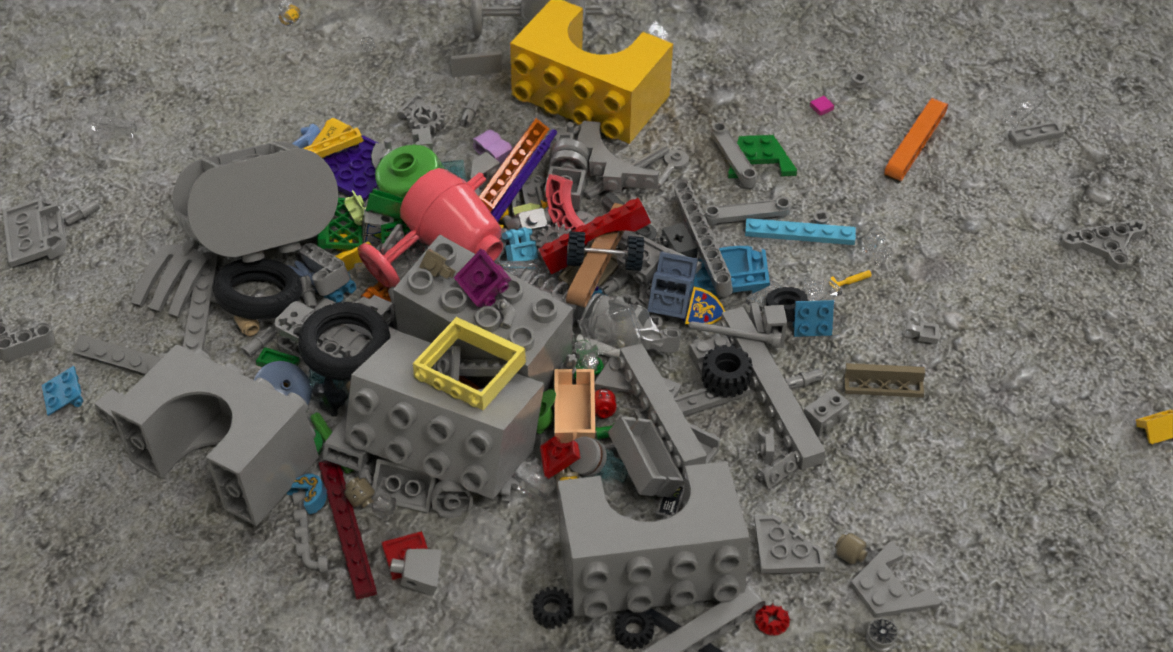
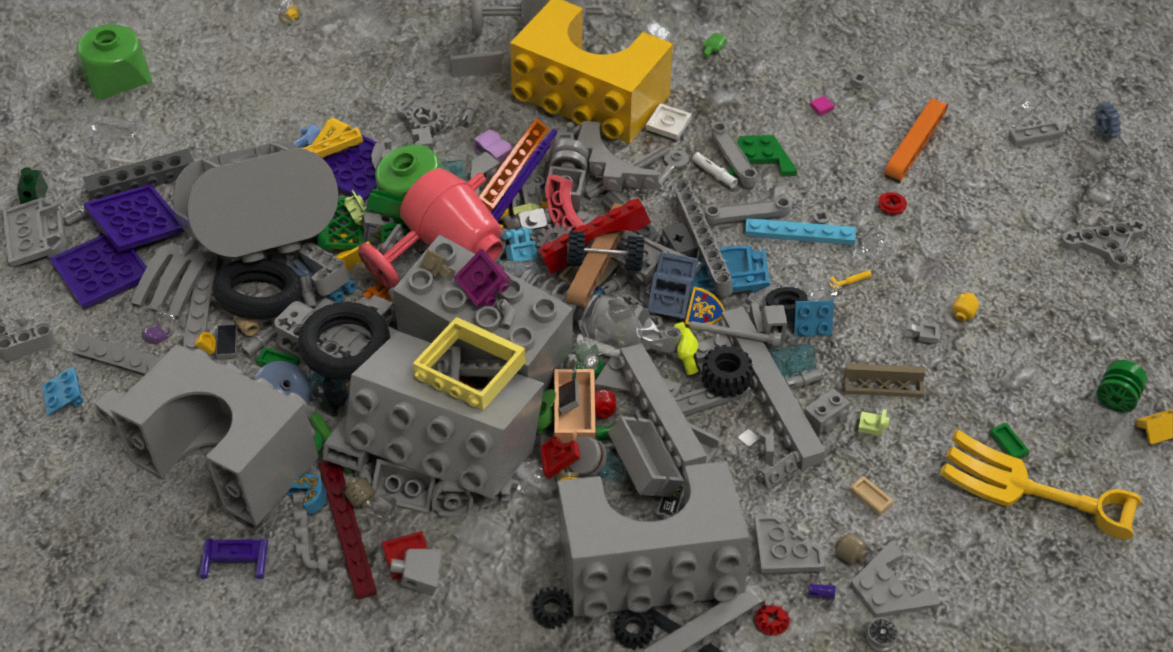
(31, 185): none -> dark green torso
(98, 270): none -> dark purple plate
(112, 60): none -> bright green piece
(133, 217): none -> dark purple plate
(150, 171): none -> dark grey brick
(154, 333): none -> clear piece
(206, 342): none -> yellow tile
(226, 341): none -> black tile
(234, 552): none -> dark purple plate
(569, 396): none -> black tile
(668, 121): none -> white plate
(686, 348): none -> neon yellow arm
(714, 44): none -> bright green piece
(719, 173): none -> white pin
(748, 437): none -> white sticker
(794, 358): none -> clear light blue brick
(823, 591): none -> dark purple pin
(871, 495): none -> tan tile
(873, 423): none -> yellowish green bracket
(896, 199): none -> red gear
(965, 306): none -> yellow head
(1009, 441): none -> green tile
(1014, 483): none -> yellow piece
(1107, 120): none -> sand blue gear
(1122, 386): none -> green wheel

